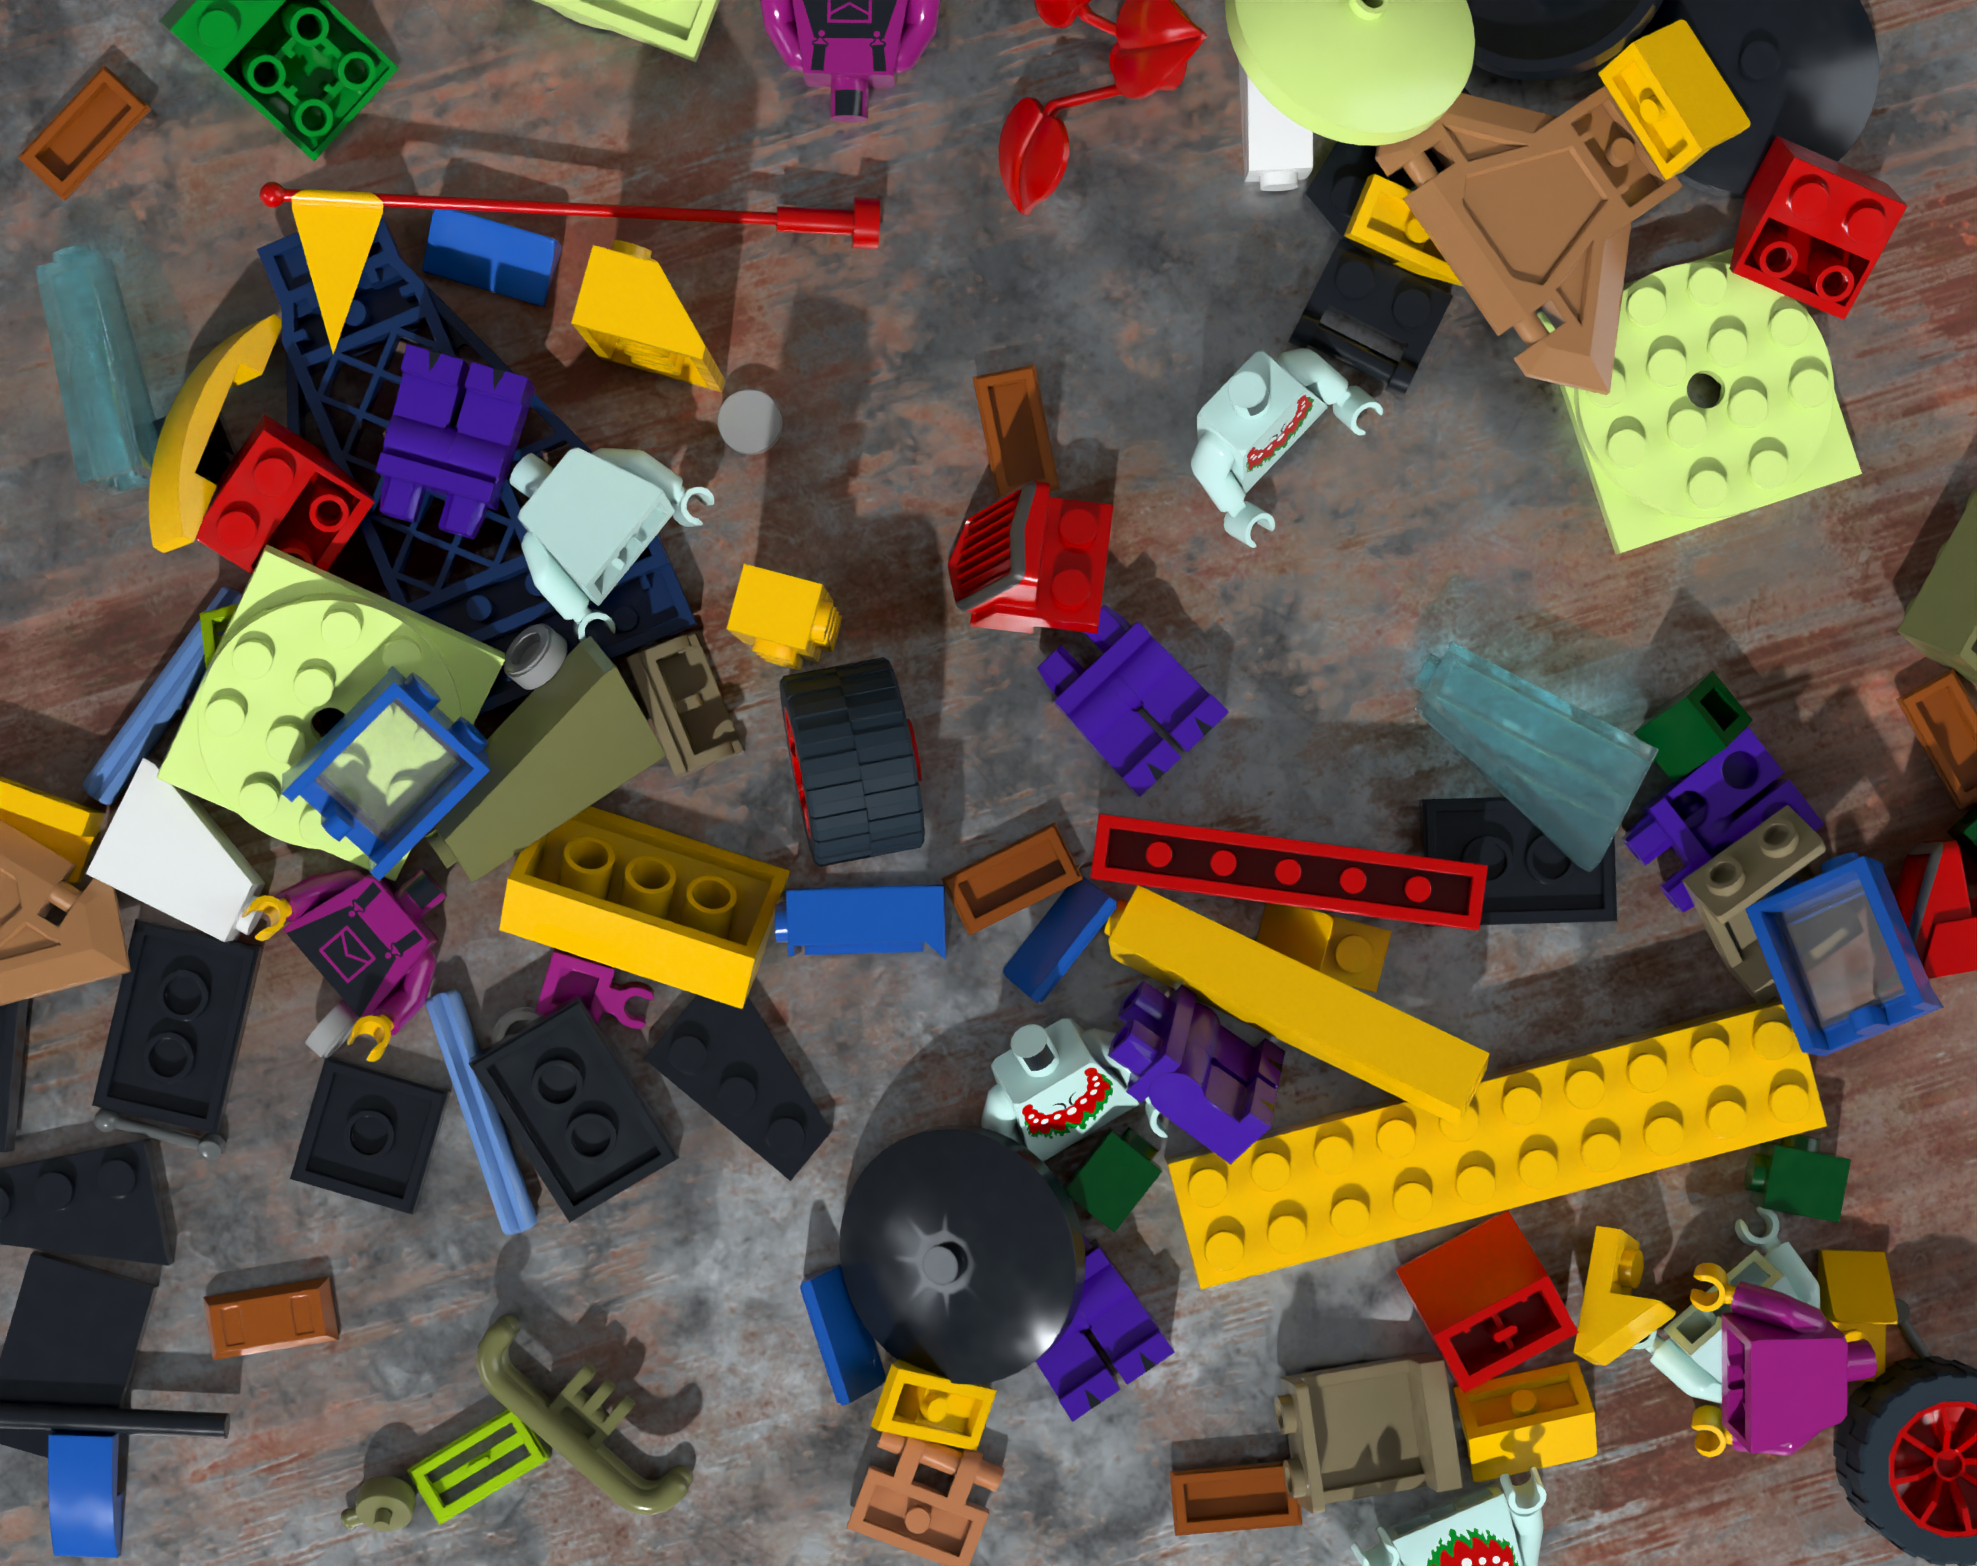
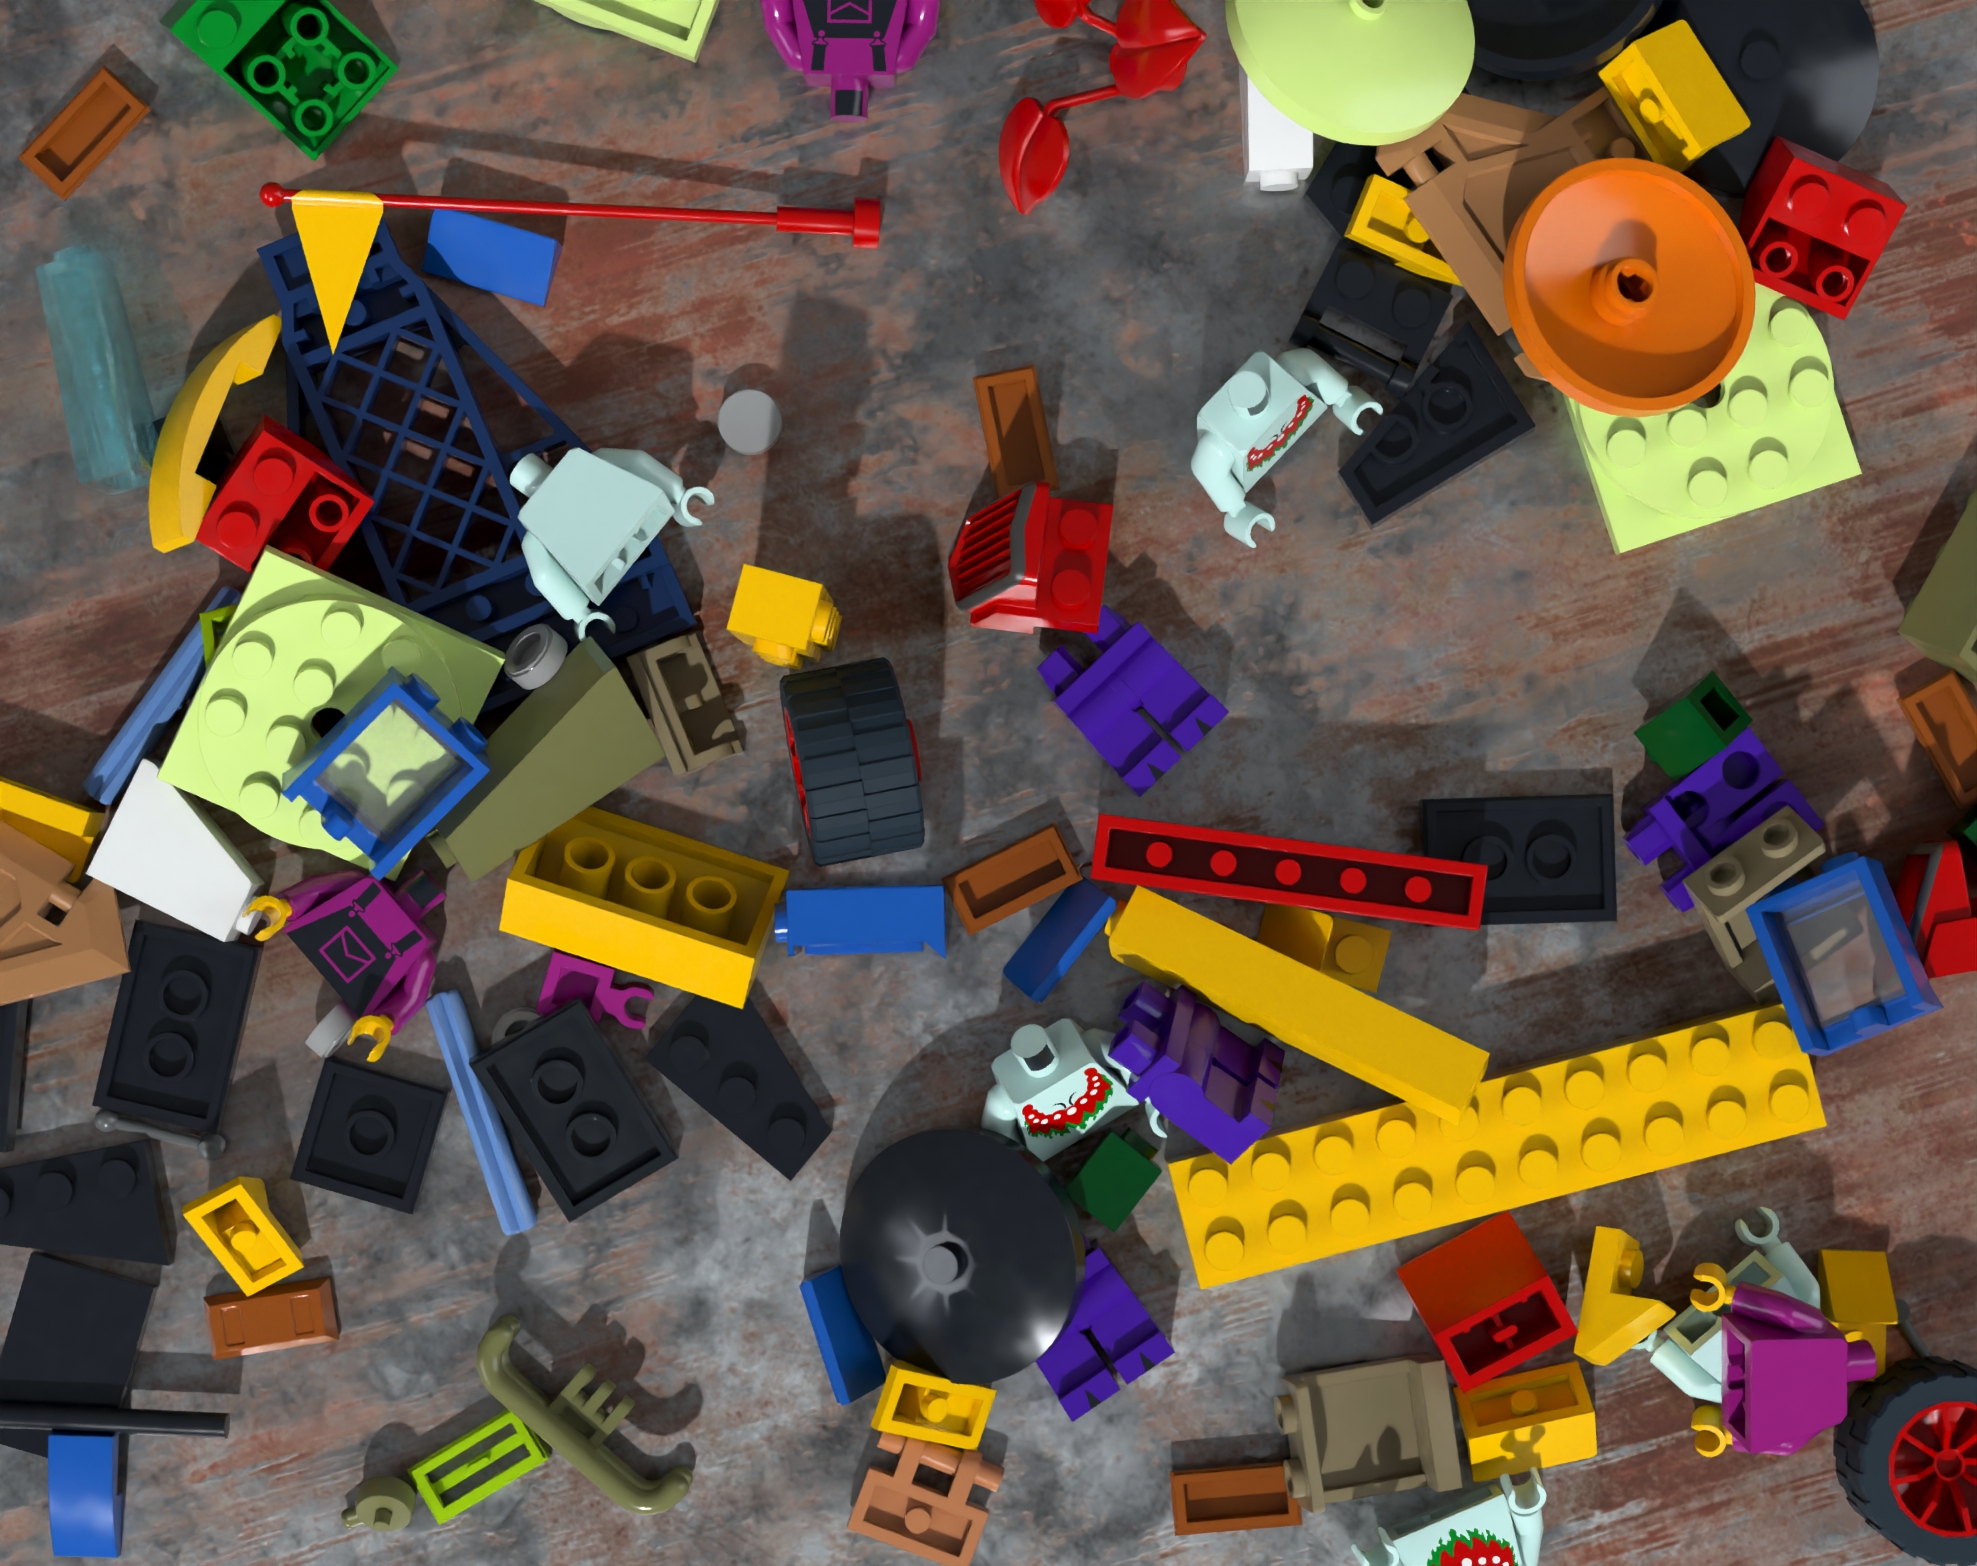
(244, 1233): none -> yellow slope
(452, 438): dark purple hips -> none
(638, 320): yellow slope -> none
(1437, 432): none -> black wing
(1538, 750): clear light blue slope -> none
(1629, 287): none -> orange dish
(1798, 1178): dark green brick -> none

